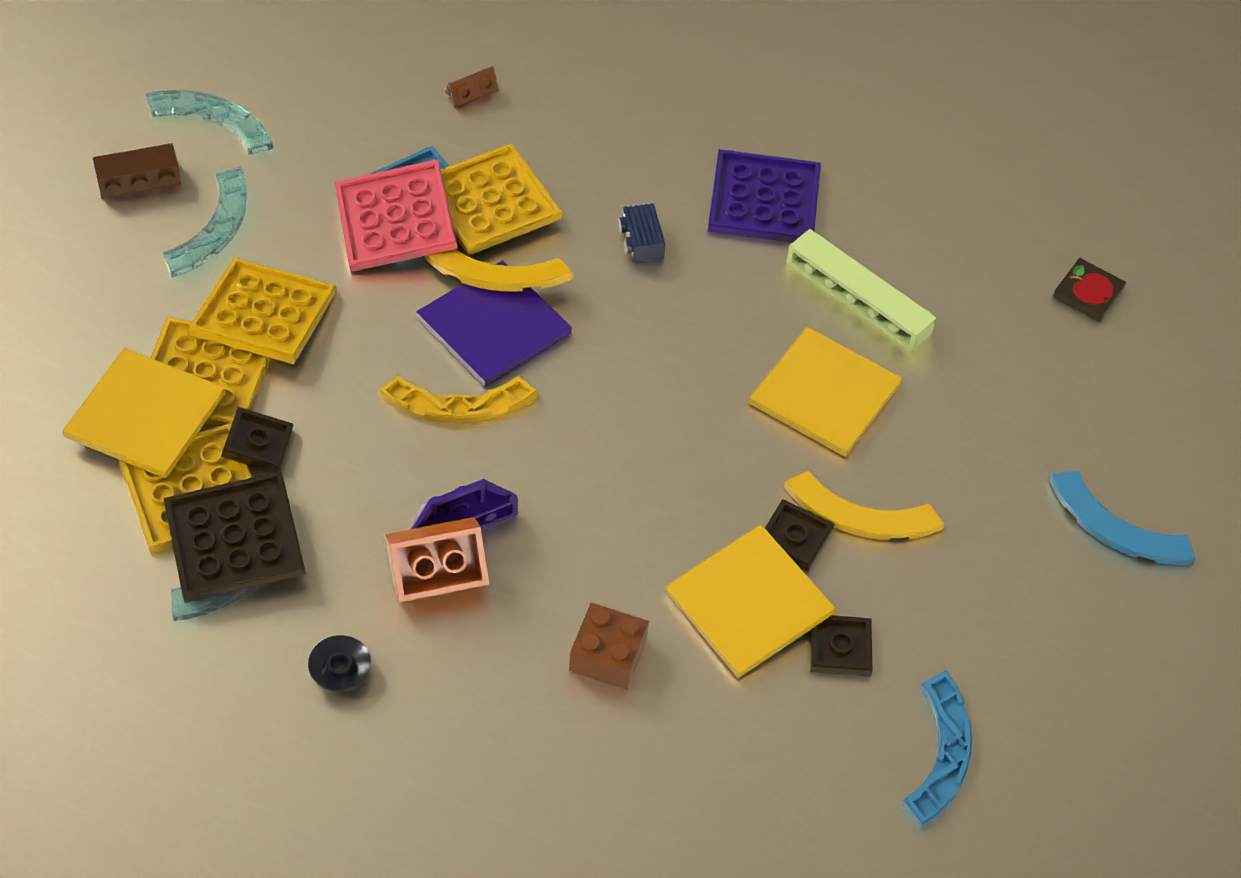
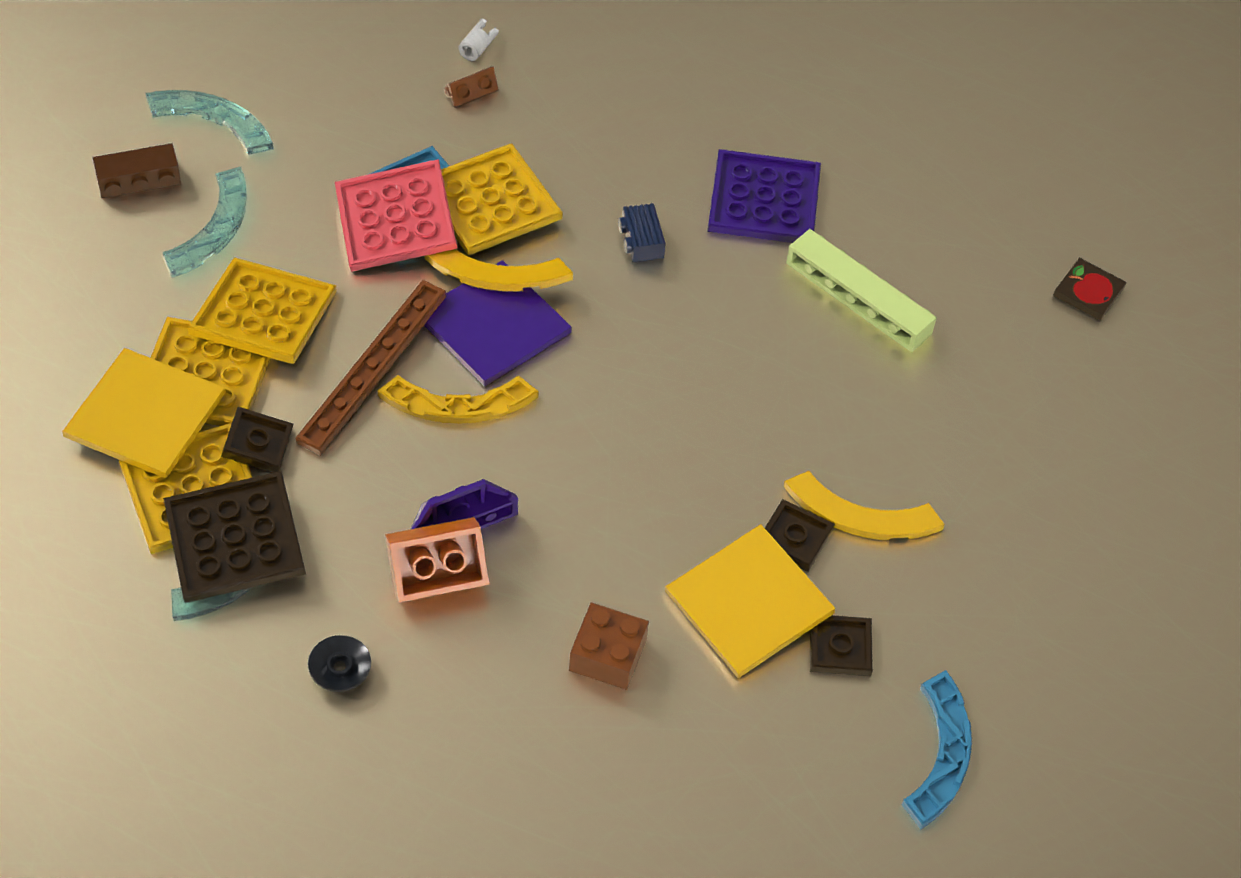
(370, 368): none -> dark orange tile
(476, 41): none -> white hinge
(825, 391): yellow tile -> none
(1114, 531): dark azure tile -> none

